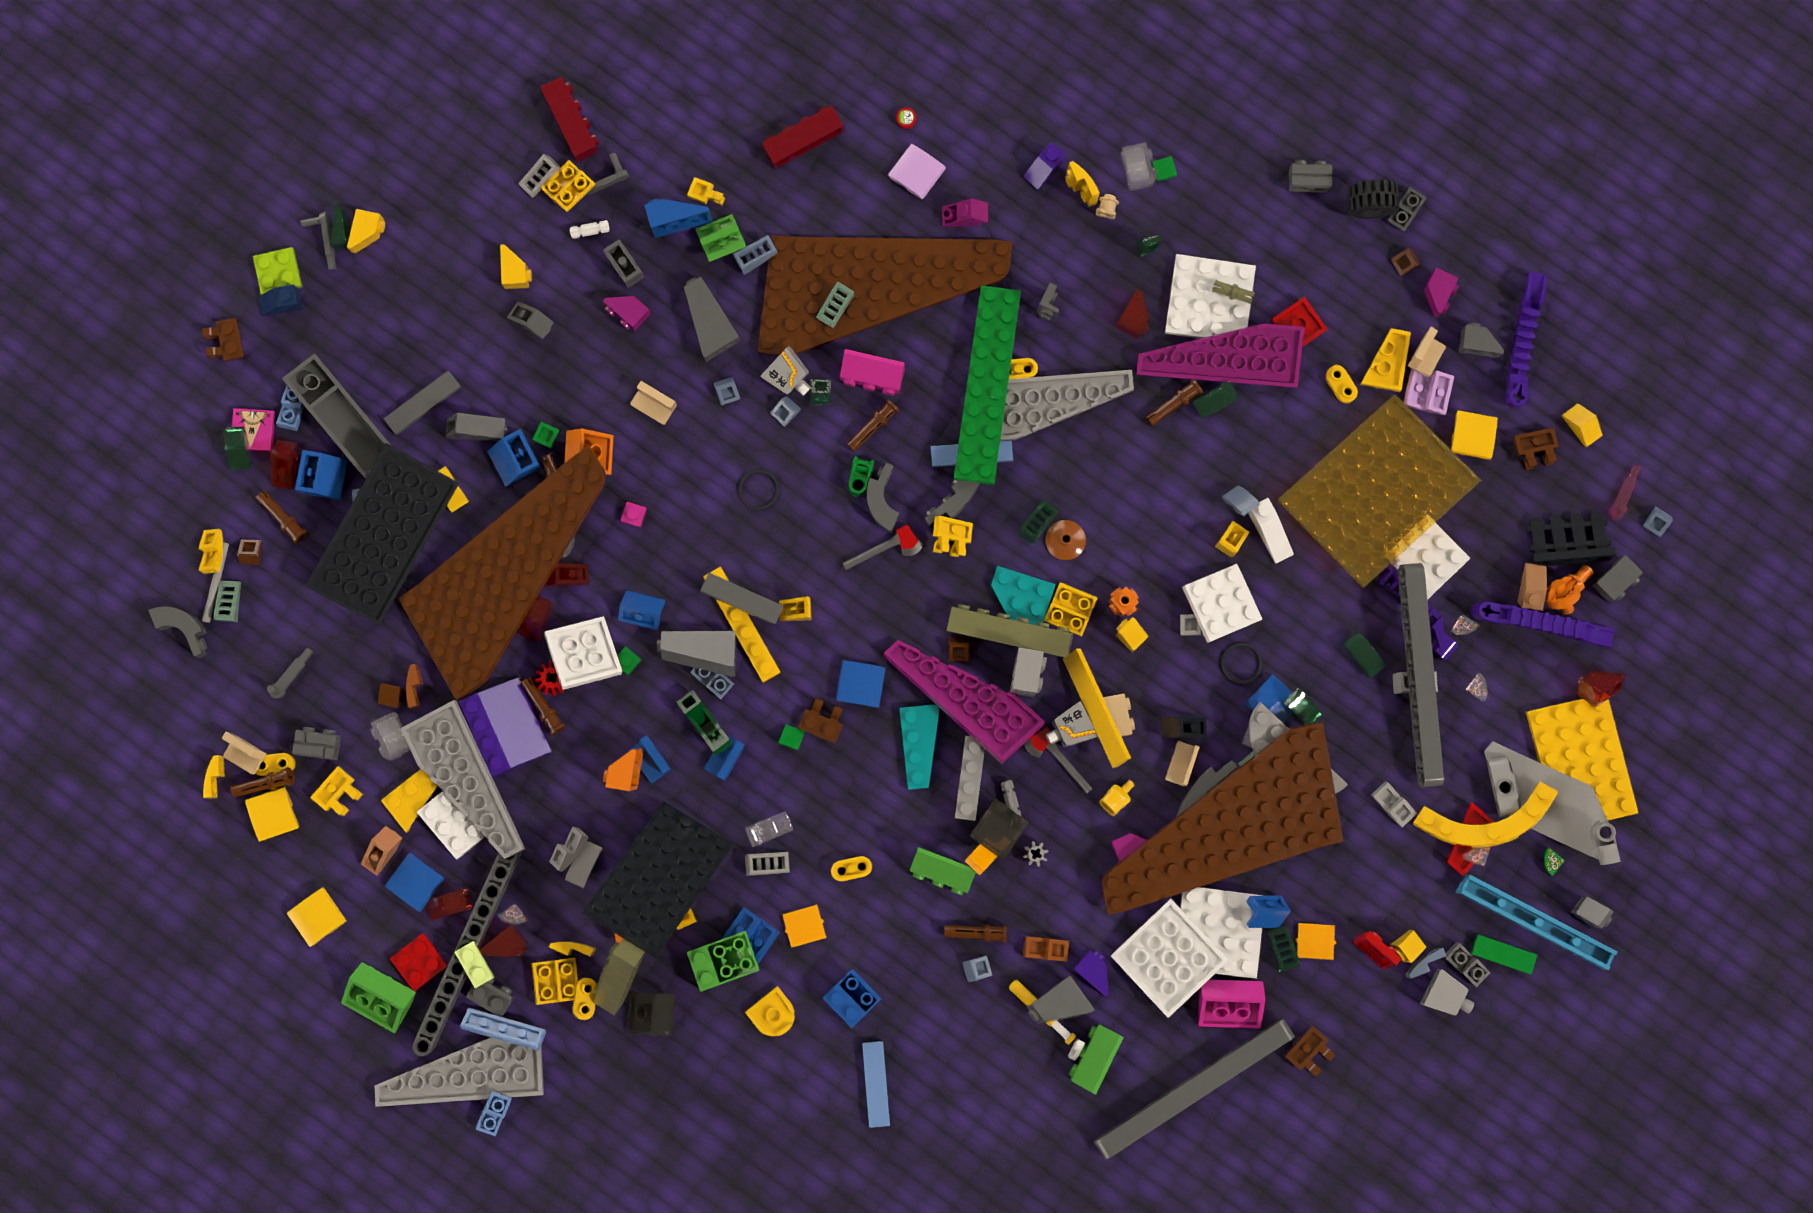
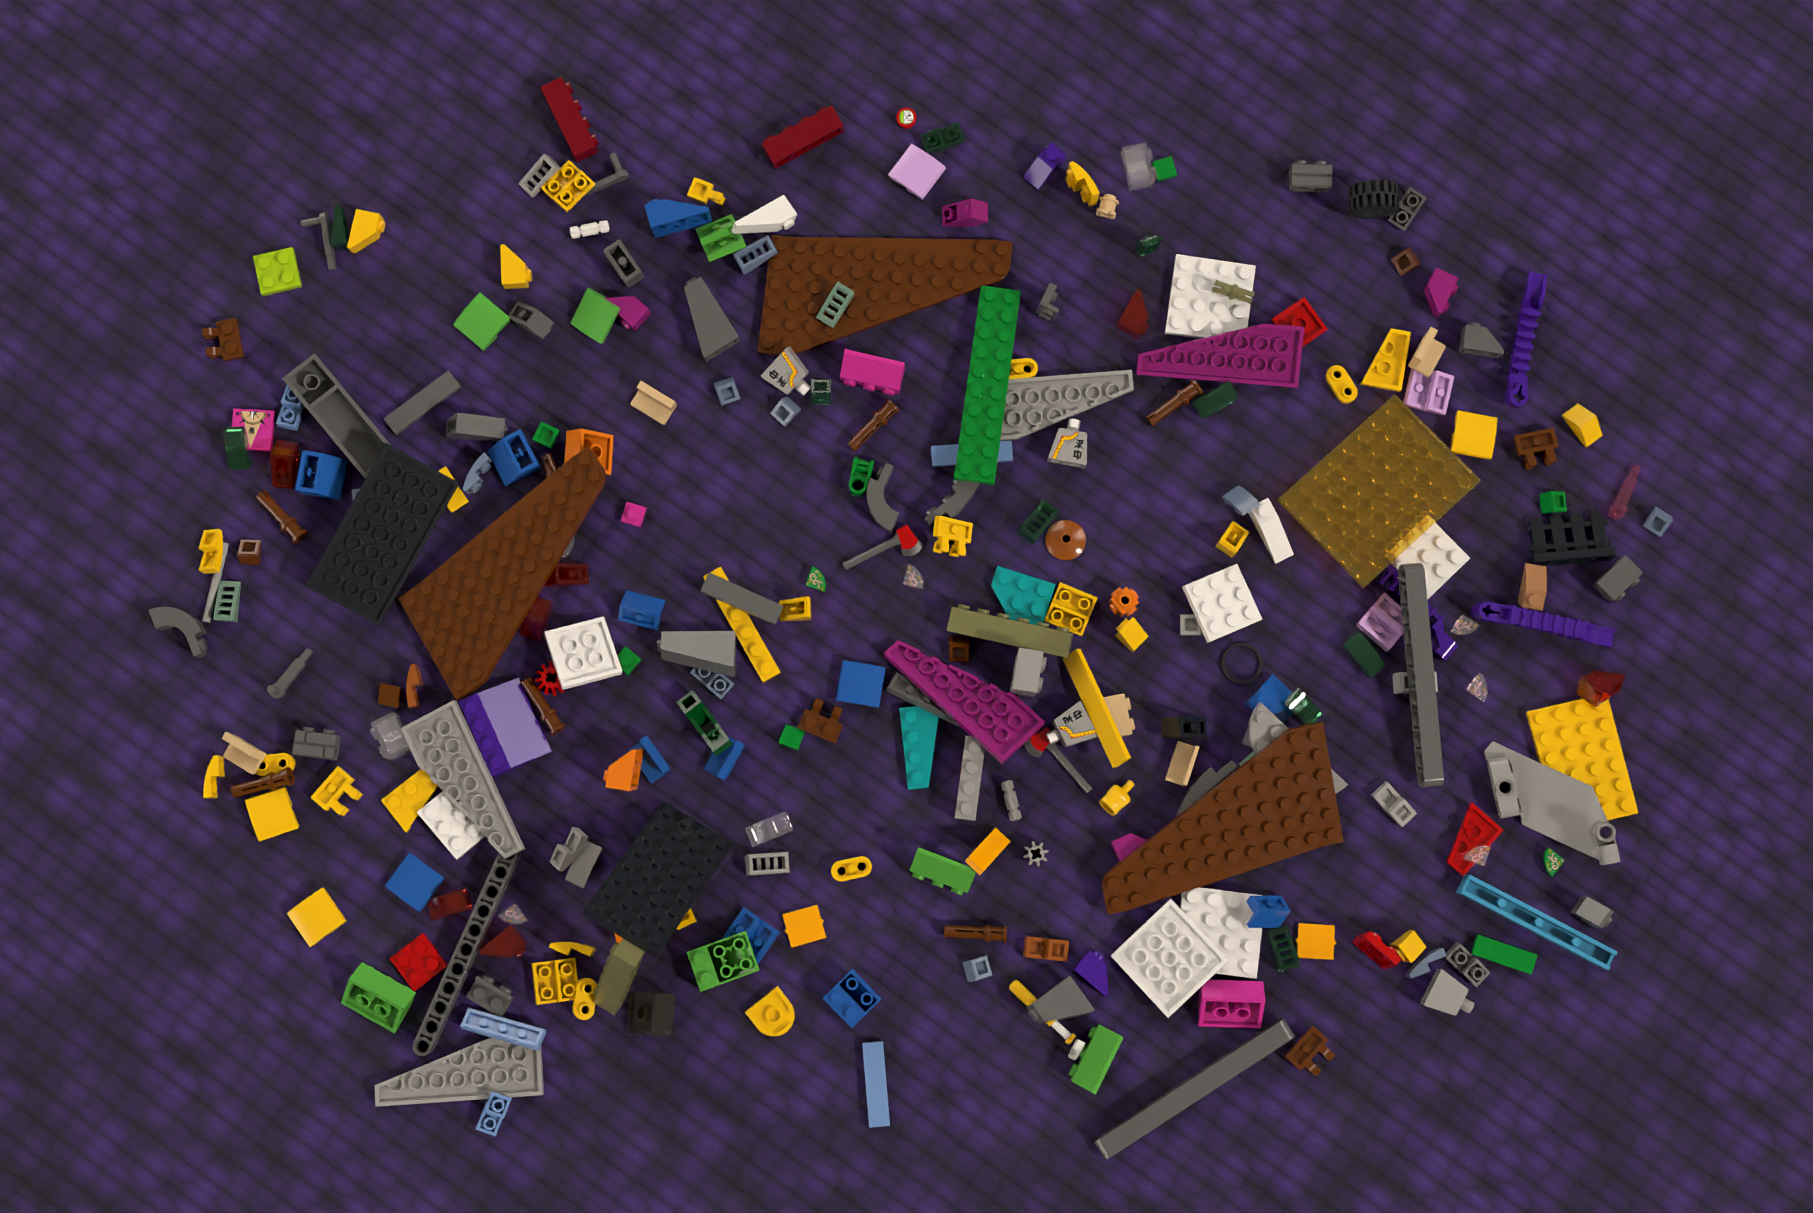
(281, 300): dark blue slope -> none
(381, 850): nougat slope -> none
(473, 481): none -> sand blue slope
(474, 964): yellowish green plate -> none
(481, 321): none -> bright green slope
(595, 315): none -> bright green slope
(753, 472): black piece -> none
(769, 218): none -> white slope
(816, 580): none -> green tile
(906, 690): none -> dark grey tile
(913, 577): none -> clear tile
(944, 138): none -> clear green slope
(999, 829): clear smoke slope -> none
(1070, 446): none -> light grey torso
(1383, 622): none -> lavender slope
(1489, 834): yellow plate -> none
(1553, 502): none -> green slope
(1557, 593): orange pin -> none

